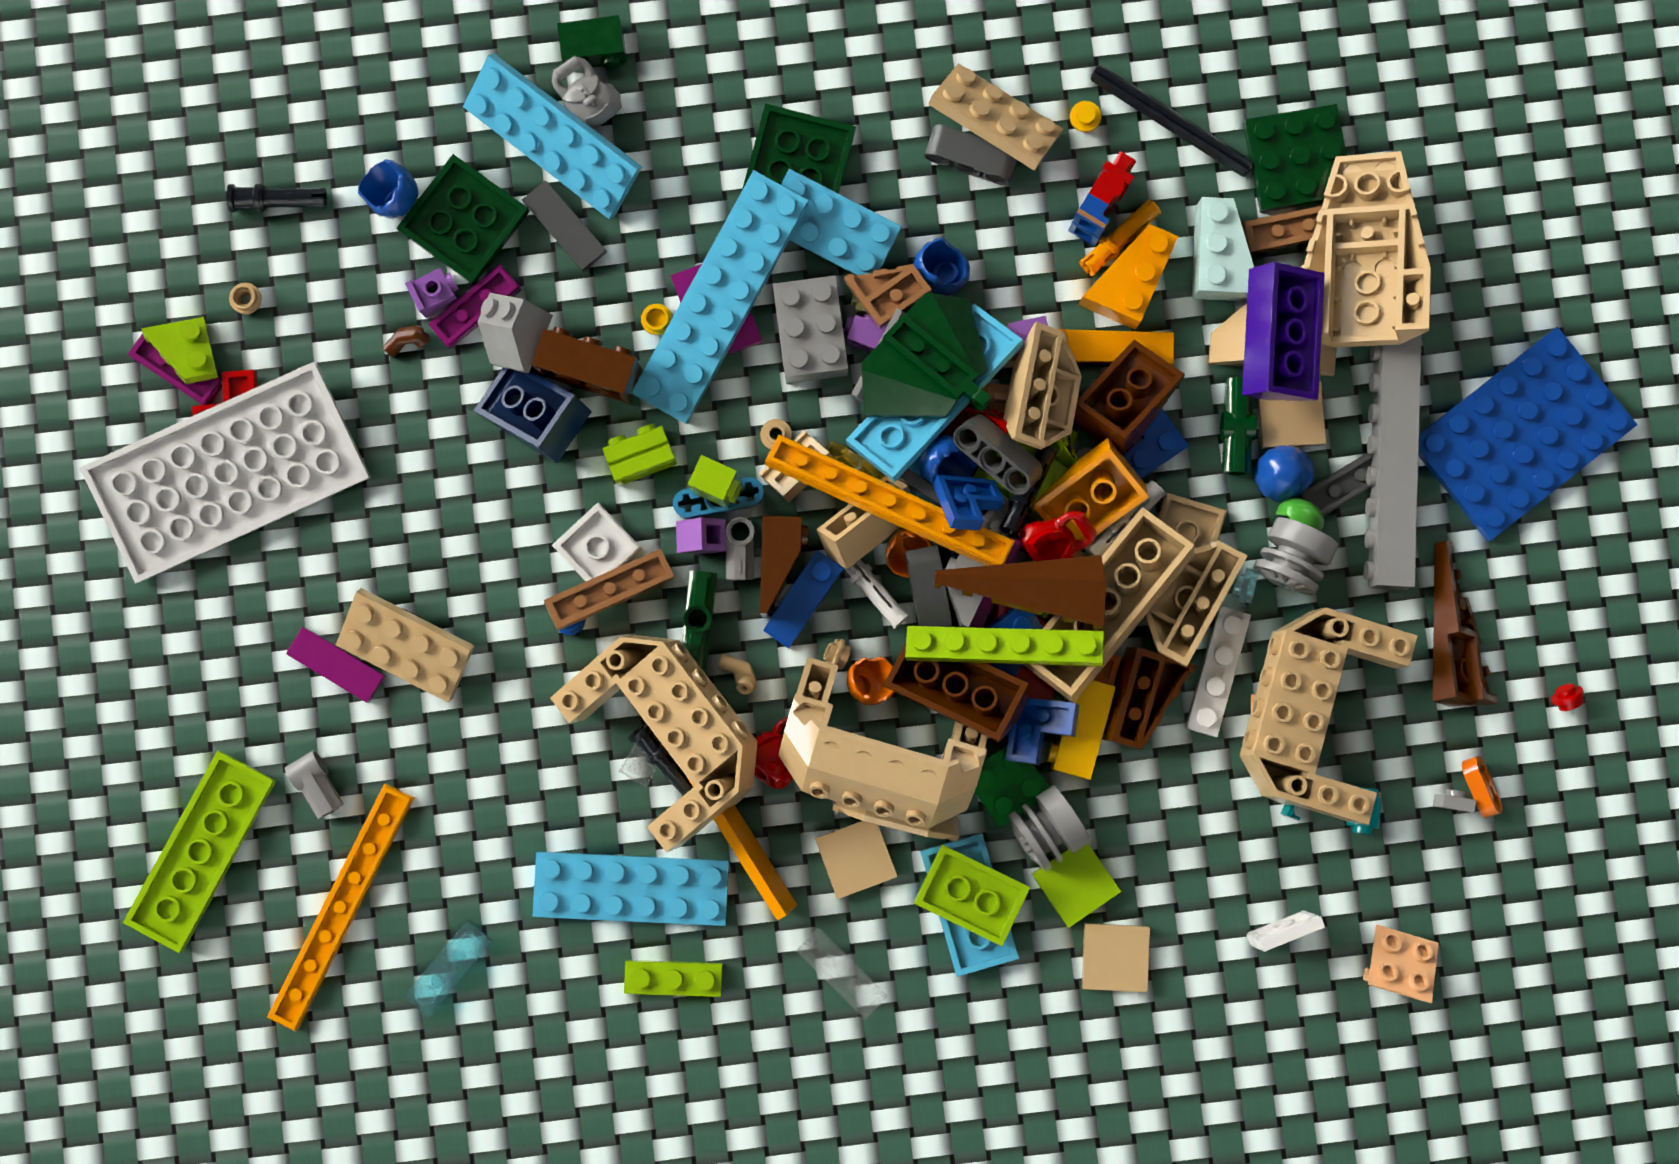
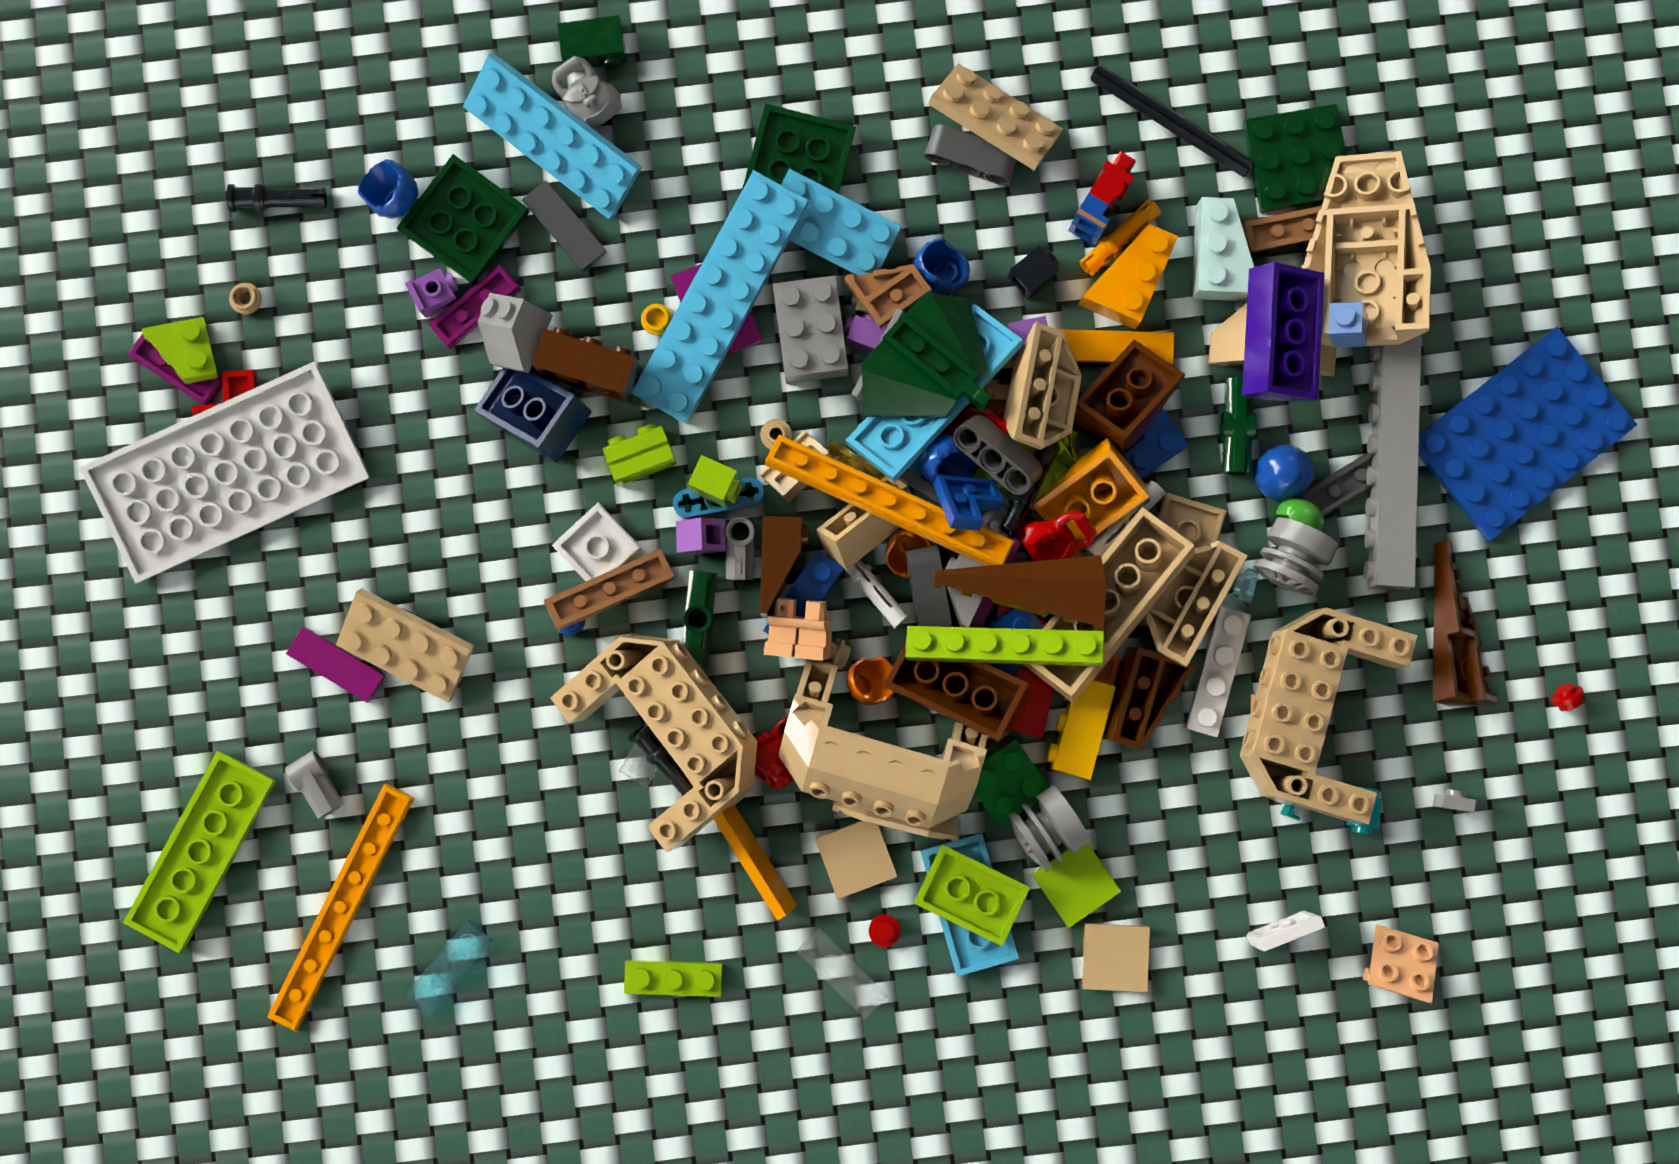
(403, 336): reddish brown arm -> none
(631, 888): medium azure plate -> none
(742, 673): tan arm -> none
(799, 635): none -> light nougat hips
(884, 930): none -> red plate
(1034, 272): none -> black brick
(1037, 719): blue plate -> none
(1085, 116): yellow plate -> none
(1291, 422): tan tile -> none
(1348, 324): none -> medium blue brick
(1482, 787): orange beam -> none

